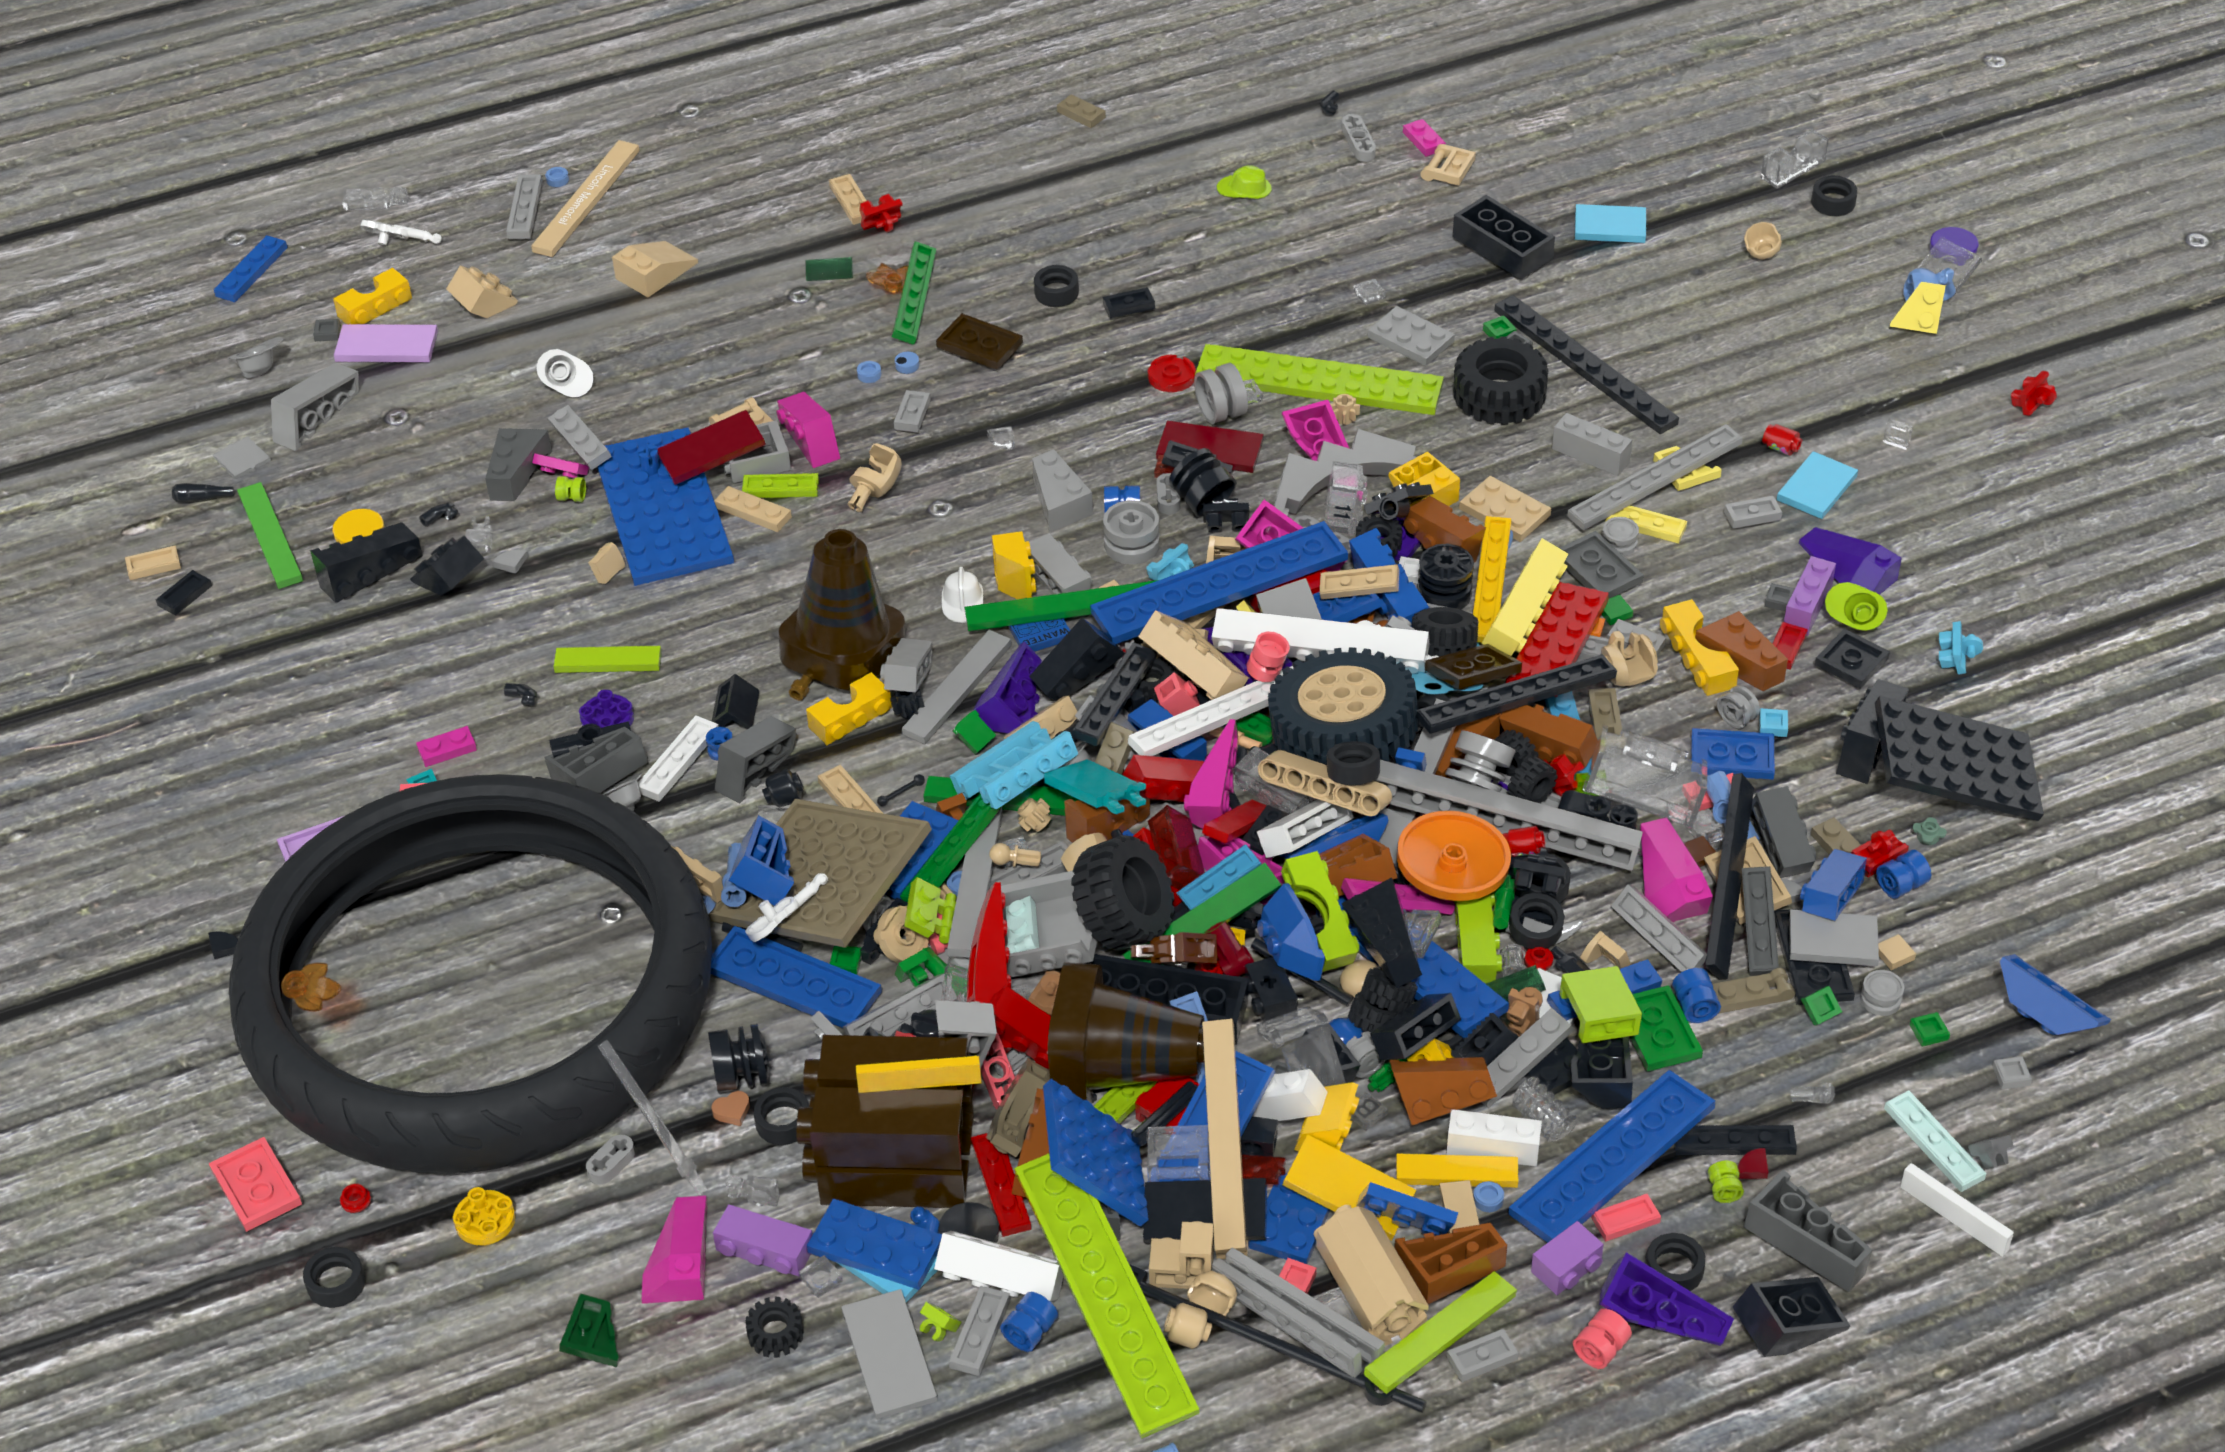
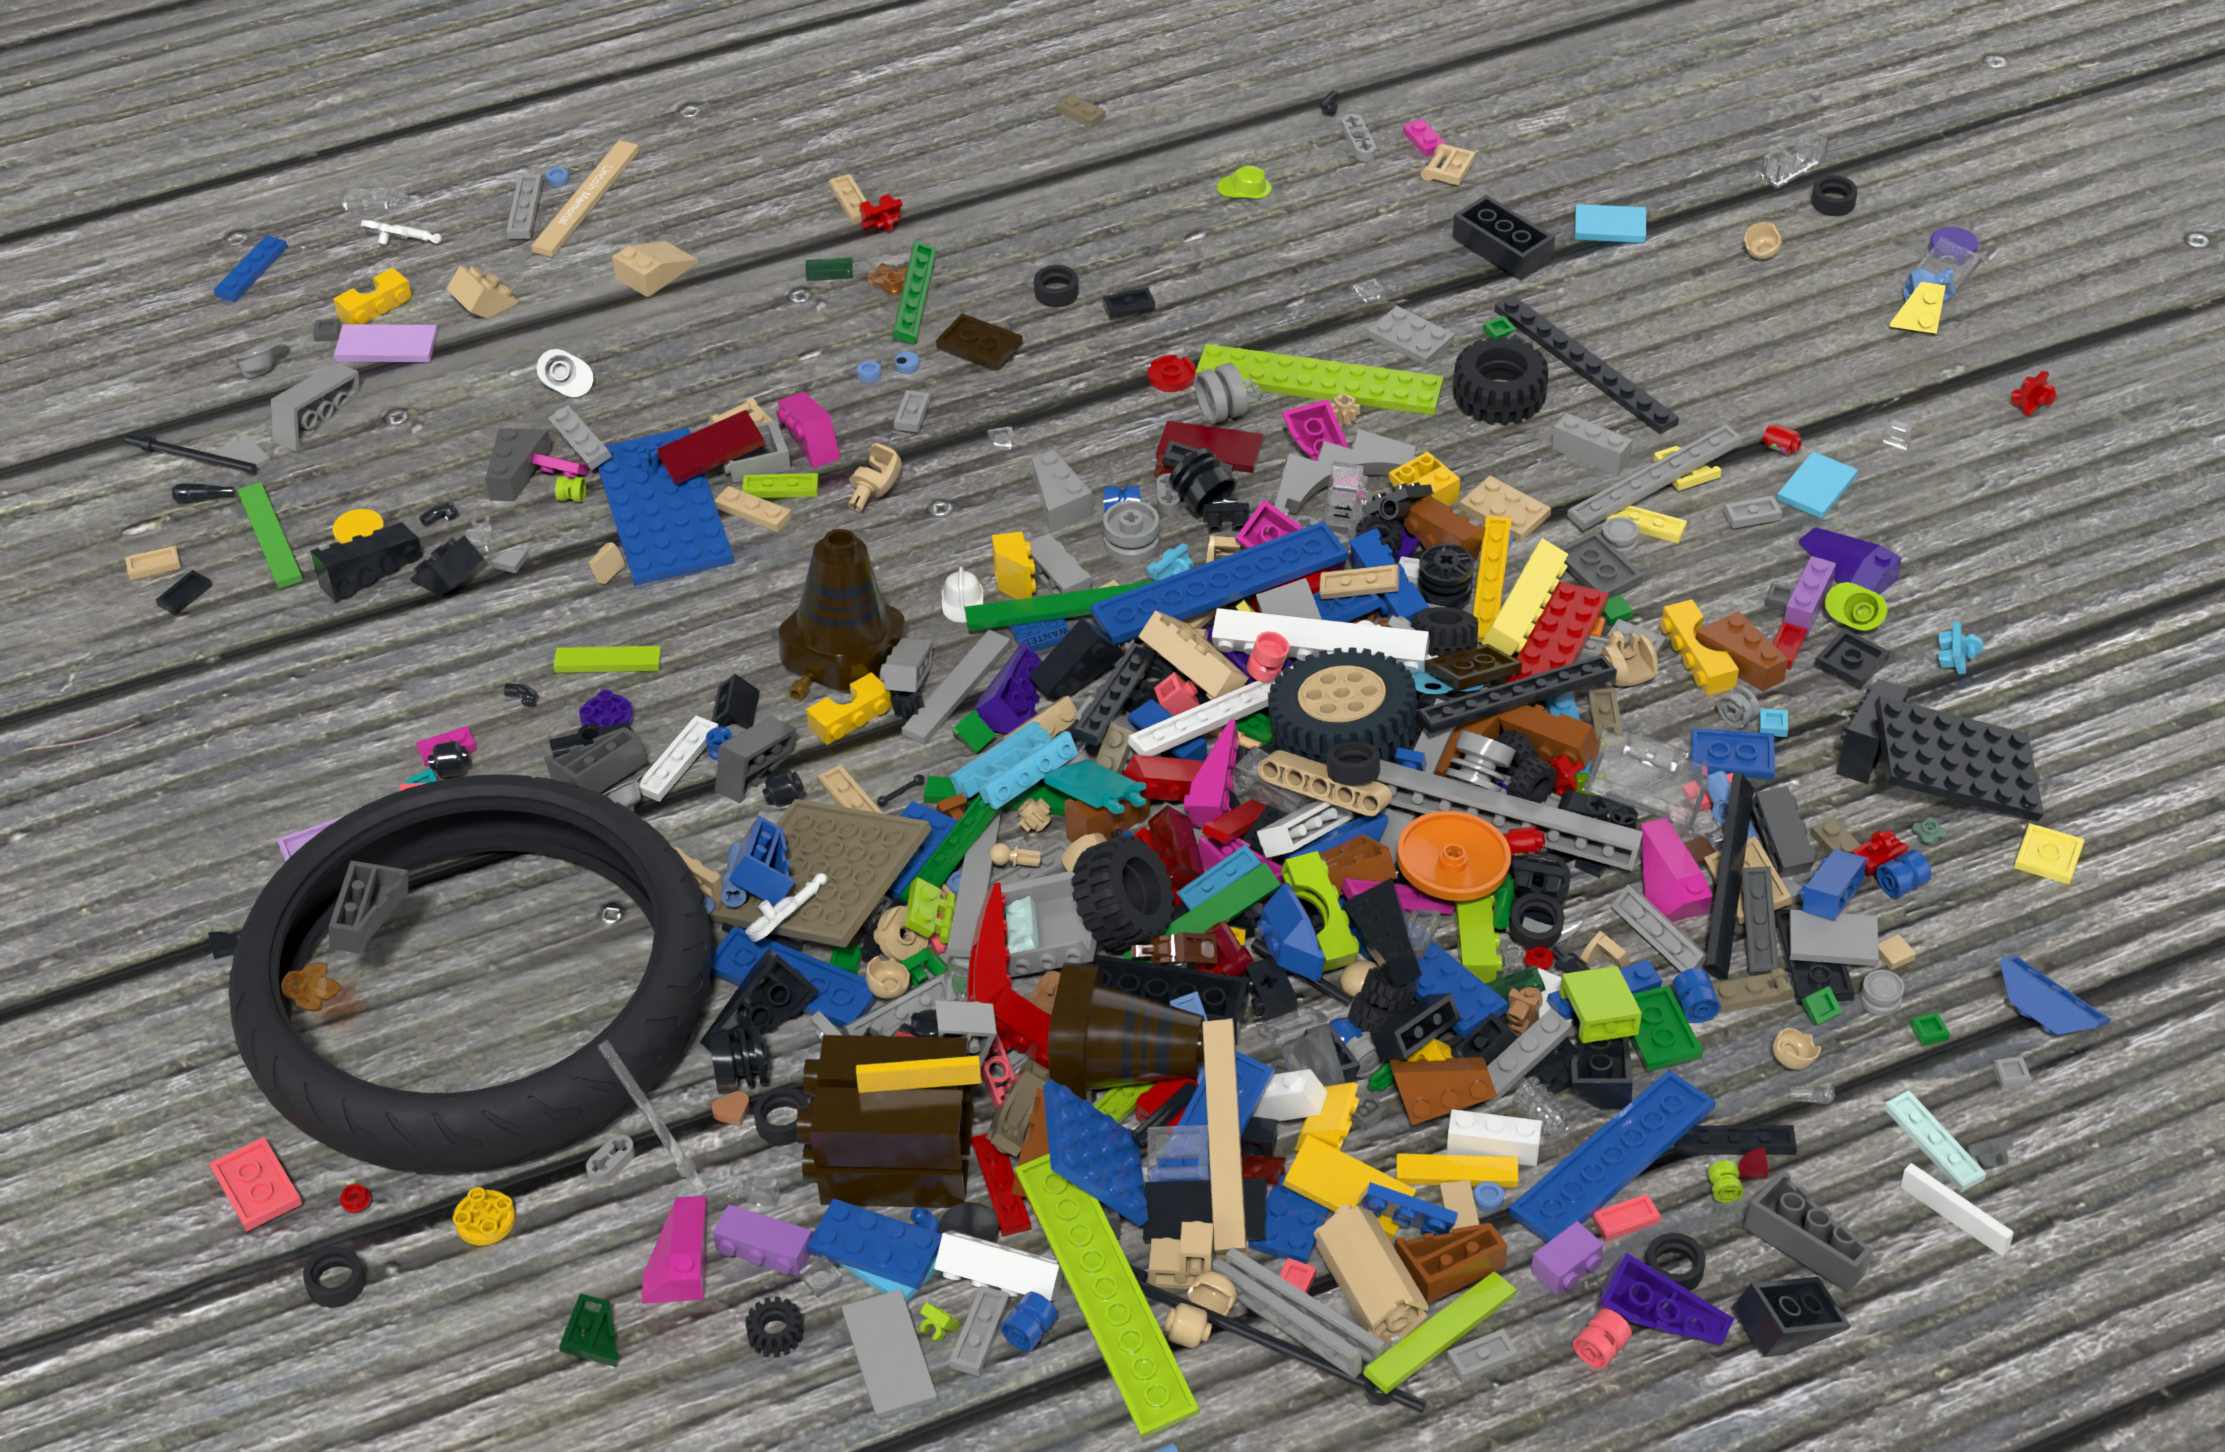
(150, 444): none -> black bar
(364, 904): none -> dark grey wedge
(449, 759): none -> black head
(765, 998): none -> black wedge
(887, 978): none -> tan hair
(1591, 867): none -> black tile
(1795, 1049): none -> tan hair
(2049, 853): none -> light yellow tile

